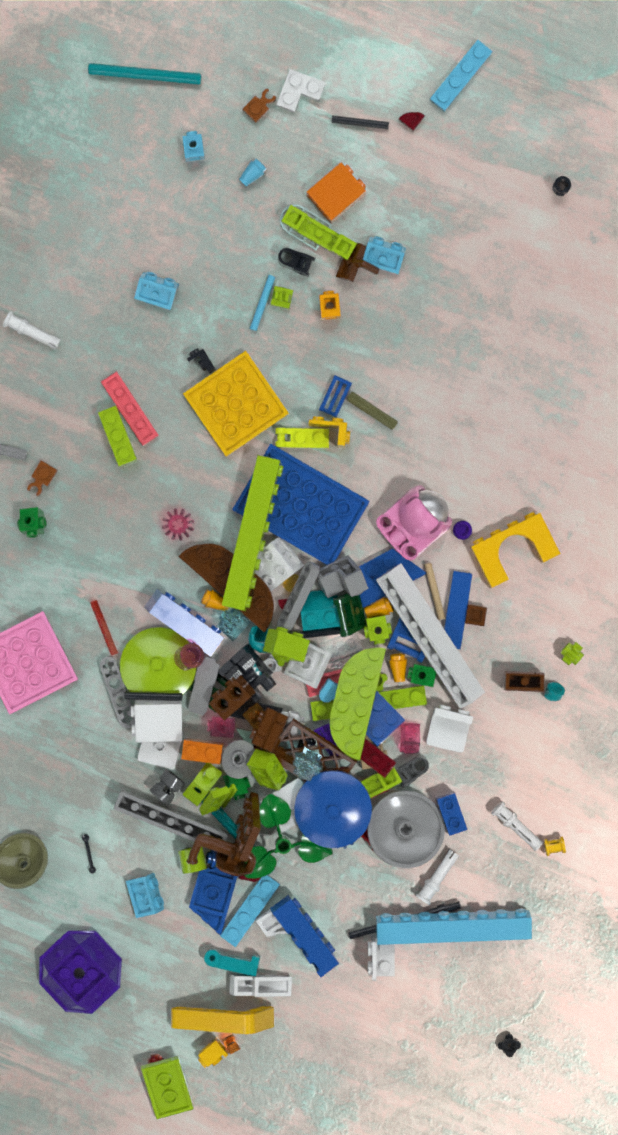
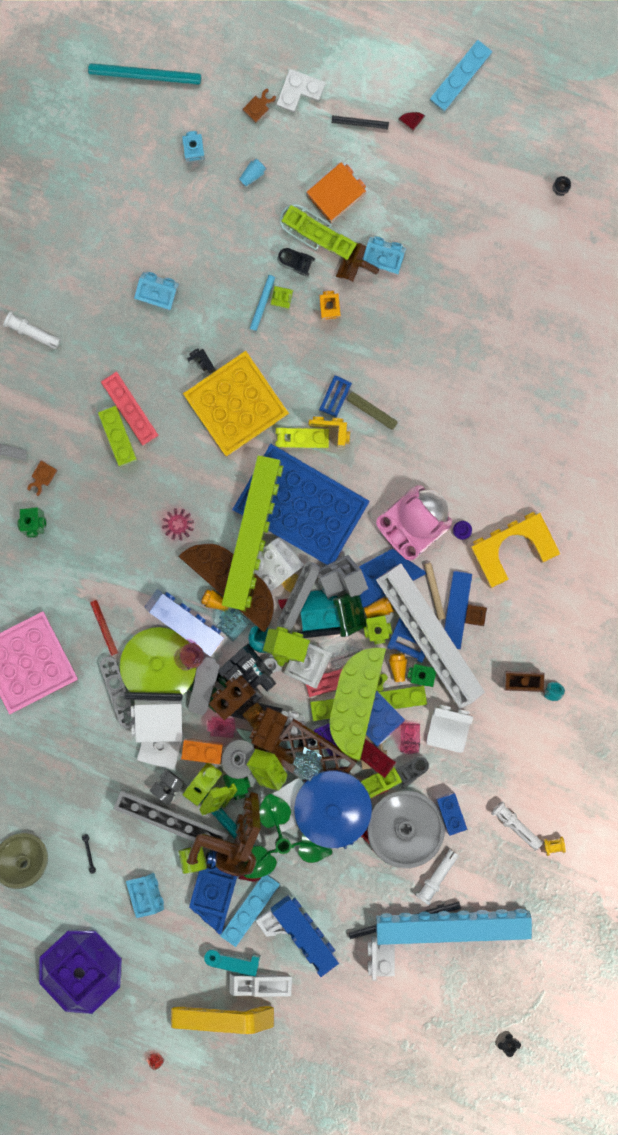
(167, 1087): lime tile -> none
(212, 1053): yellow brick -> none
(231, 1044): clear orange piece -> none
(328, 690): medium azure tile -> none
(572, 653): lime gear -> none

